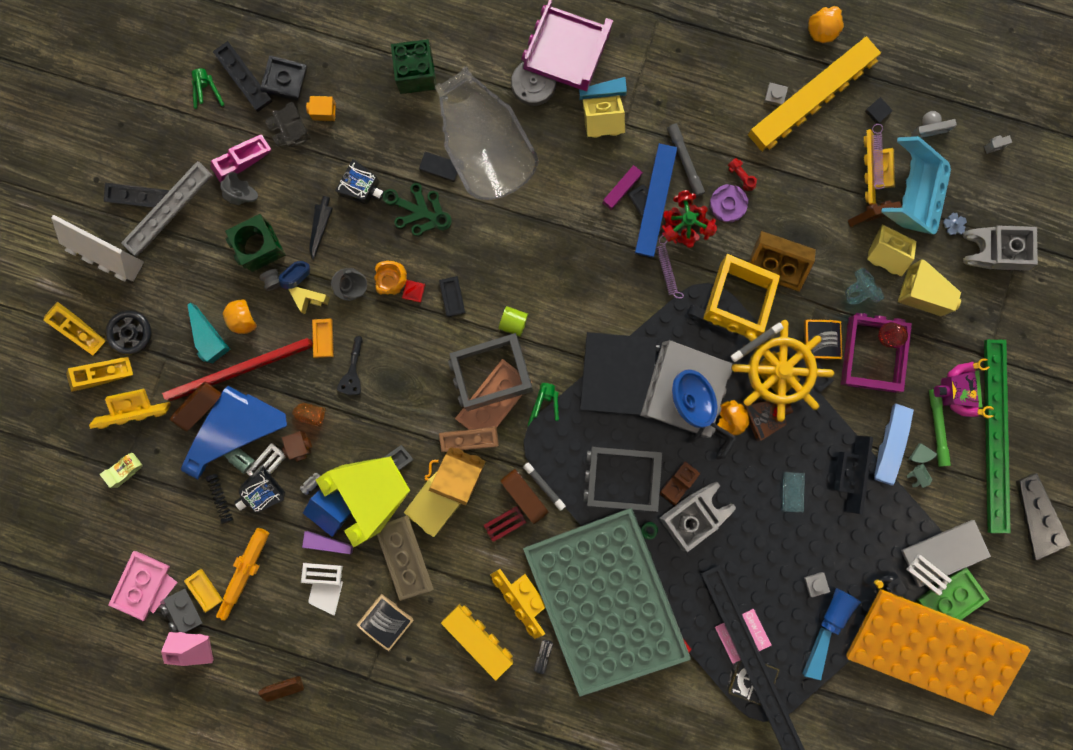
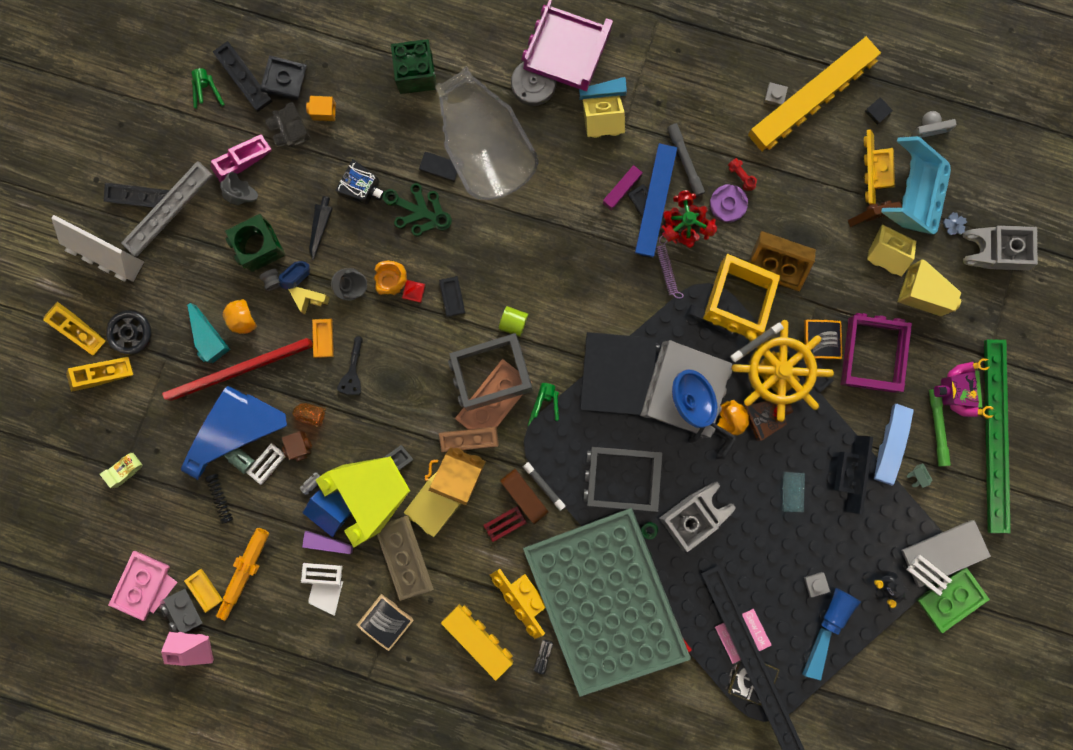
(129, 407): yellow bracket -> none
(195, 406): reddish brown beam -> none
(259, 491): black torso -> none
(281, 689): reddish brown slope -> none
(679, 483): reddish brown slope -> none
(826, 24): light orange hair -> none
(865, 286): clear light blue tile -> none
(878, 182): lavender piece -> none
(893, 335): clear red head -> none
(922, 454): sand green tile -> none
(937, 652): light orange plate -> none
(998, 143): light grey plate -> none
(1043, 524): wing -> none

